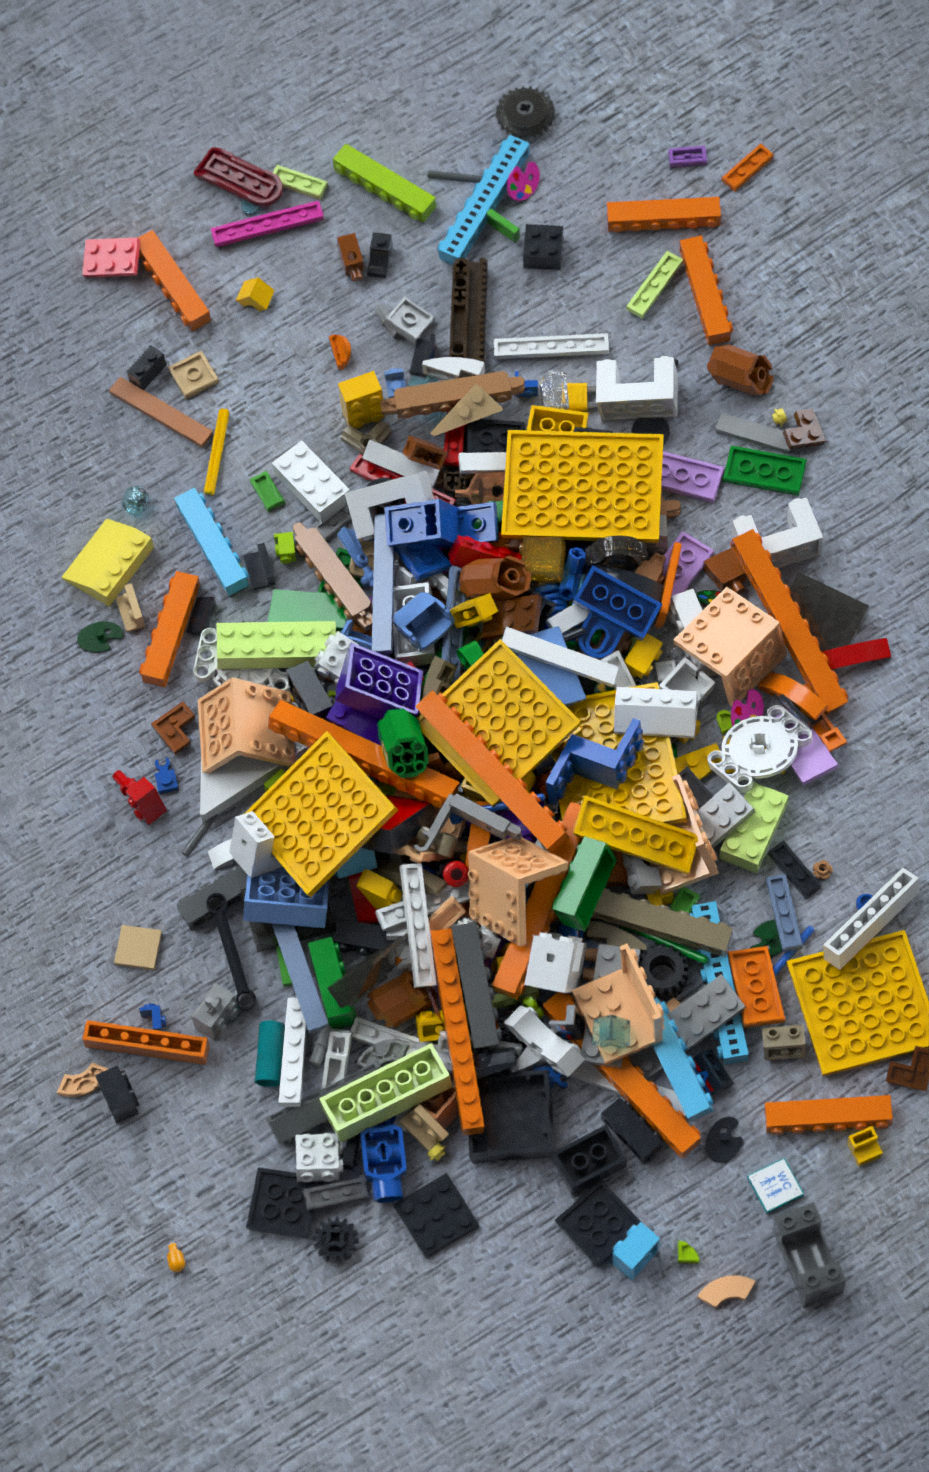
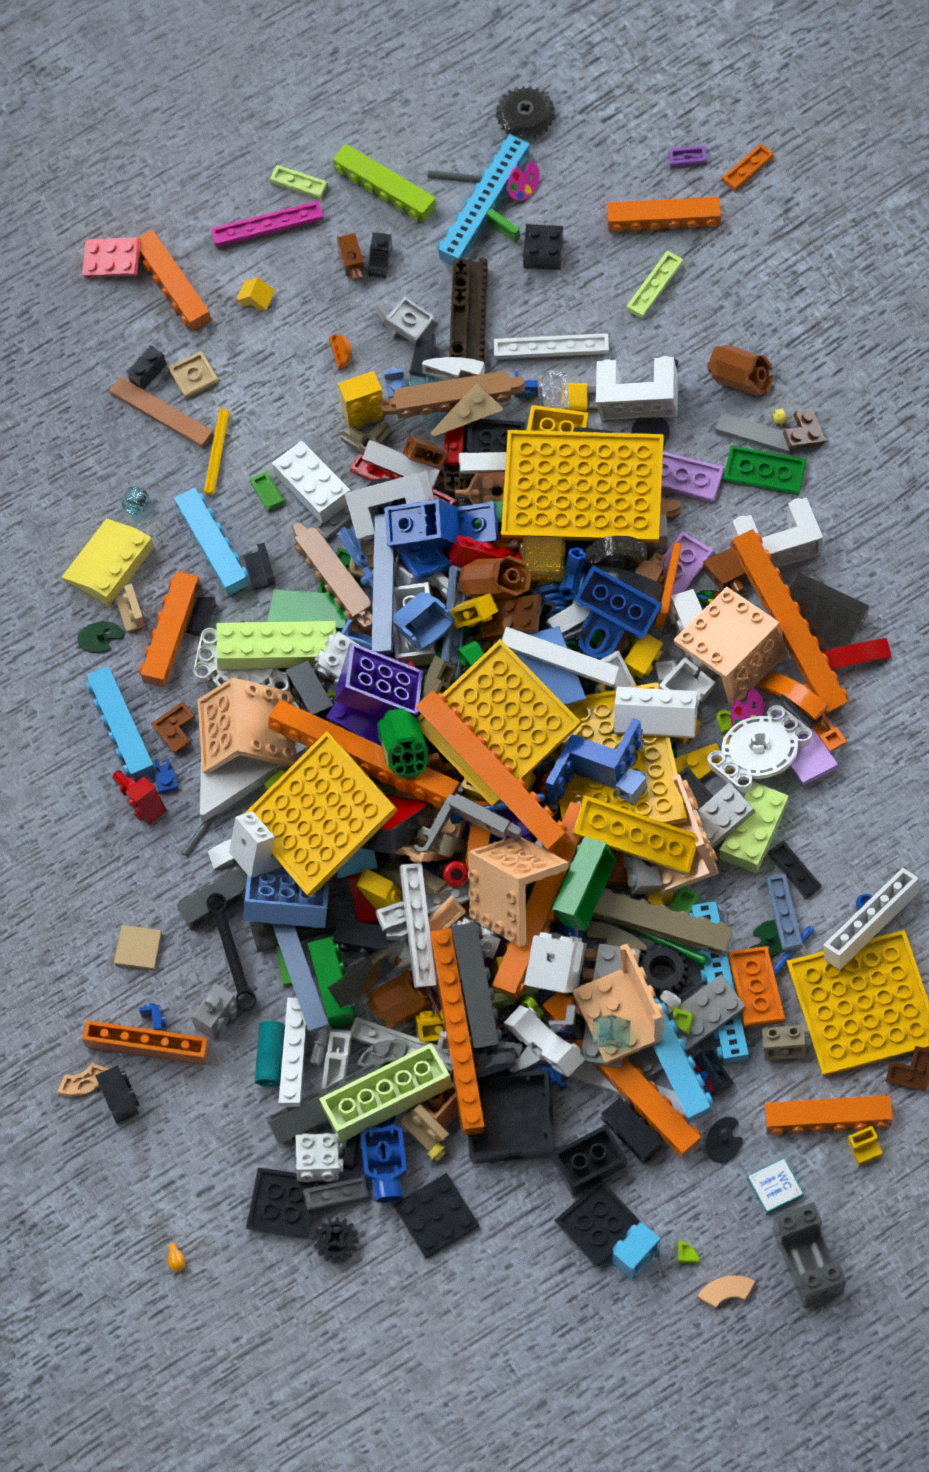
(120, 724): none -> medium azure brick
(239, 177): dark red piece -> none
(249, 209): clear light blue tile -> none
(285, 547): lime brick -> none
(631, 785): none -> medium blue brick
(670, 999): none -> white tile
(683, 1020): none -> lime tile
(705, 290): orange brick -> none
(822, 875): medium nougat plate -> none

